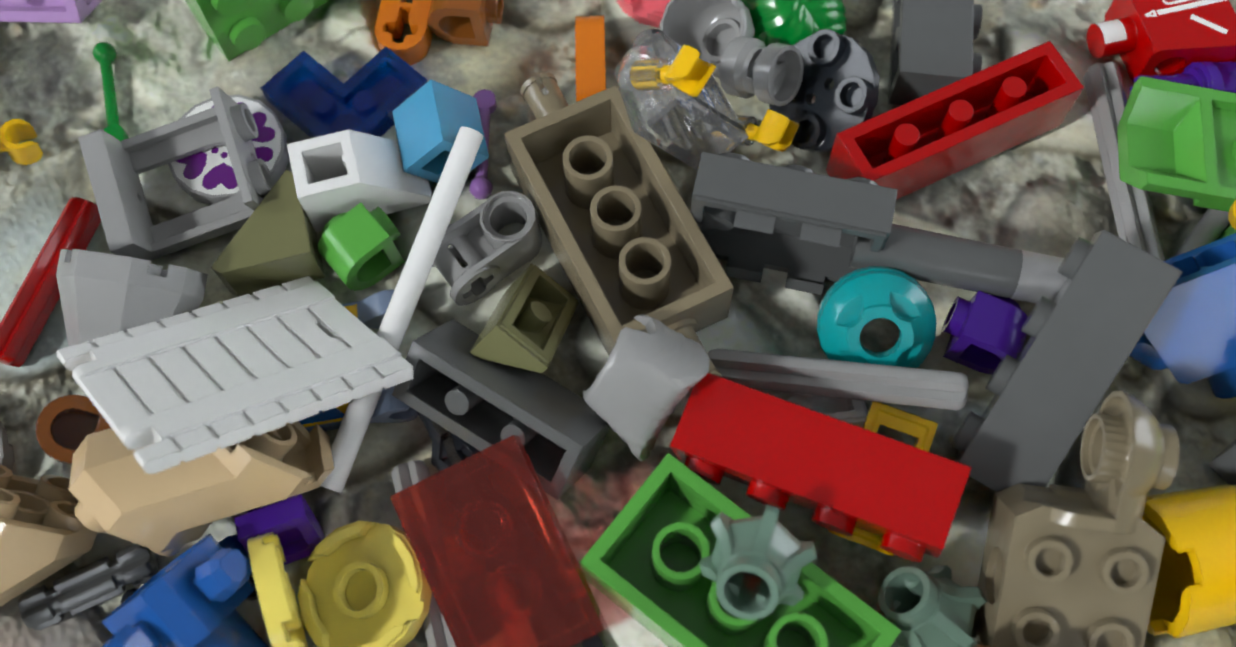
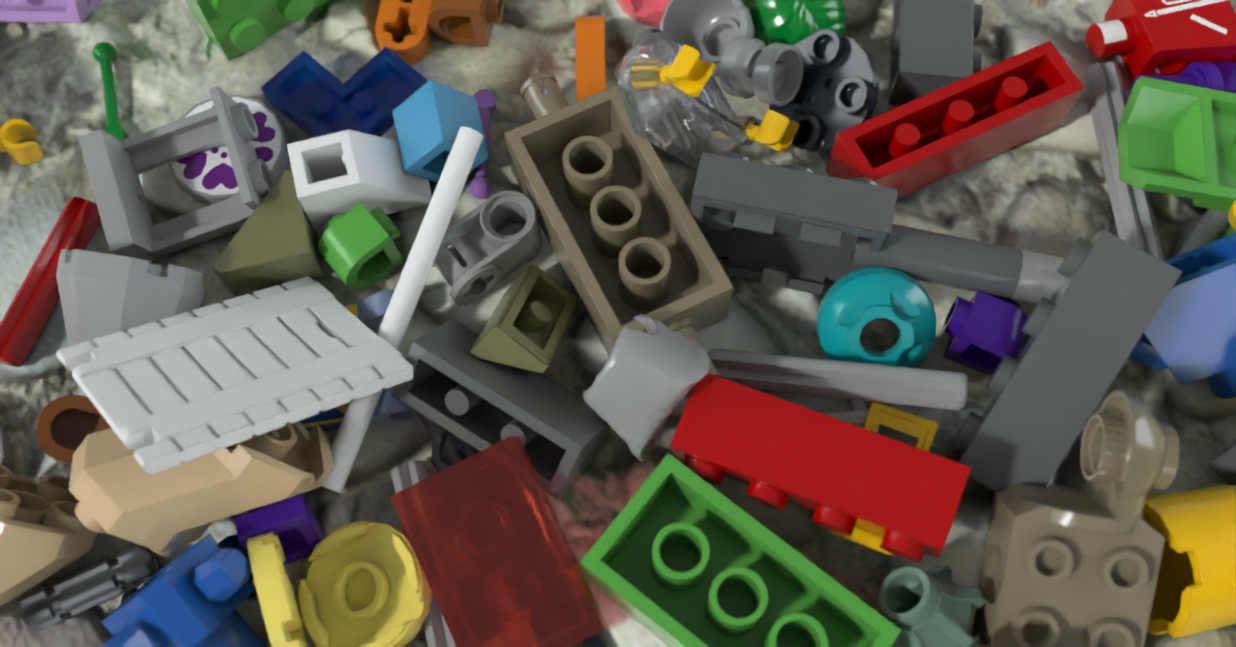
(756, 564): sand green rock -> none

